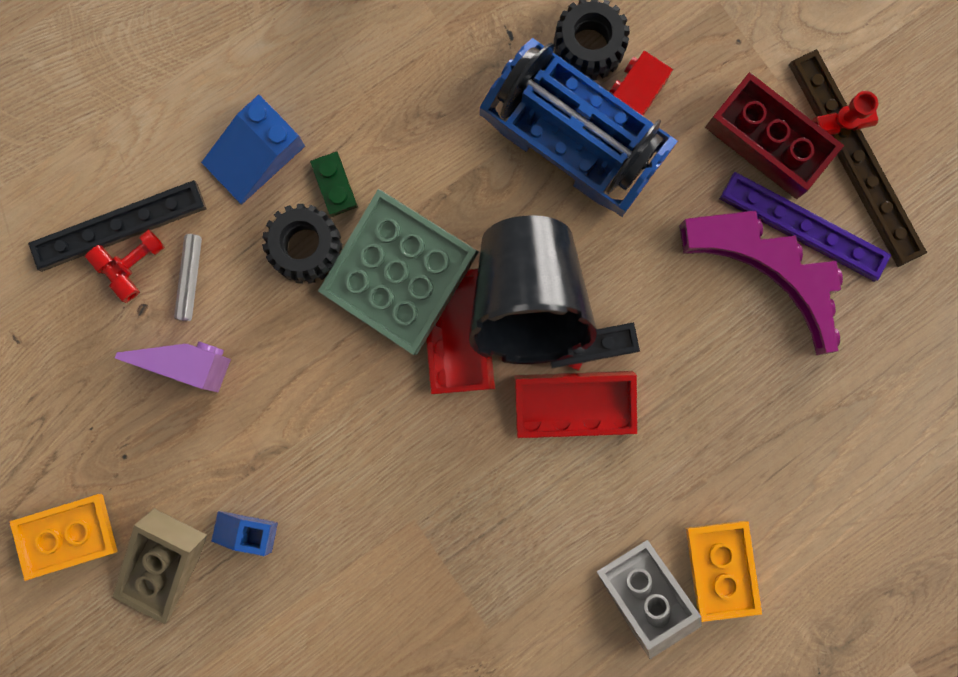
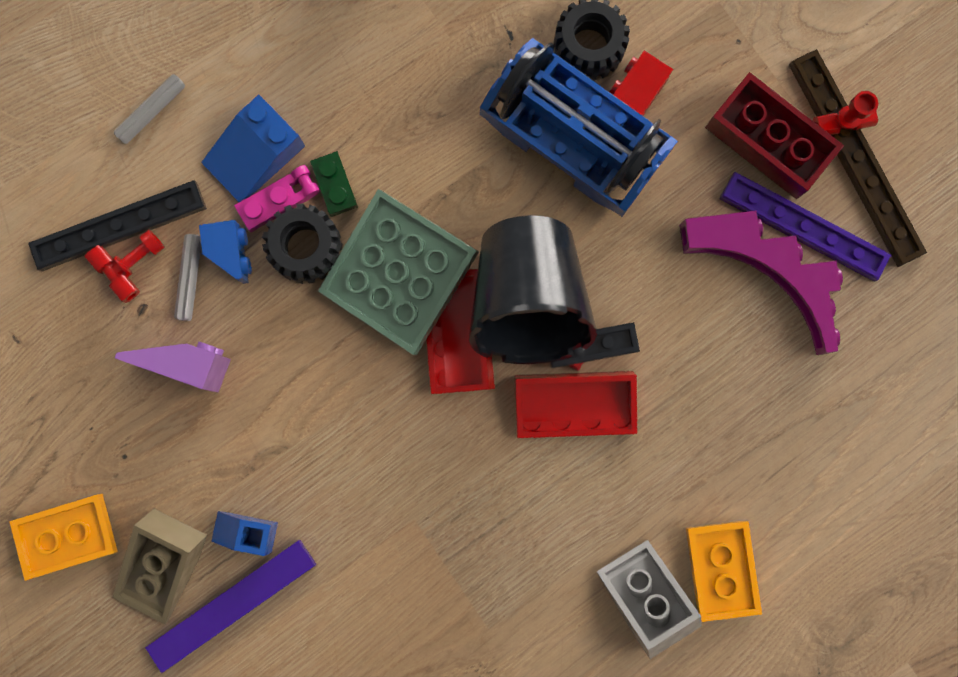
(149, 109): none -> light grey axle
(225, 245): none -> blue slope
(230, 606): none -> dark purple tile
(264, 204): none -> dark pink plate

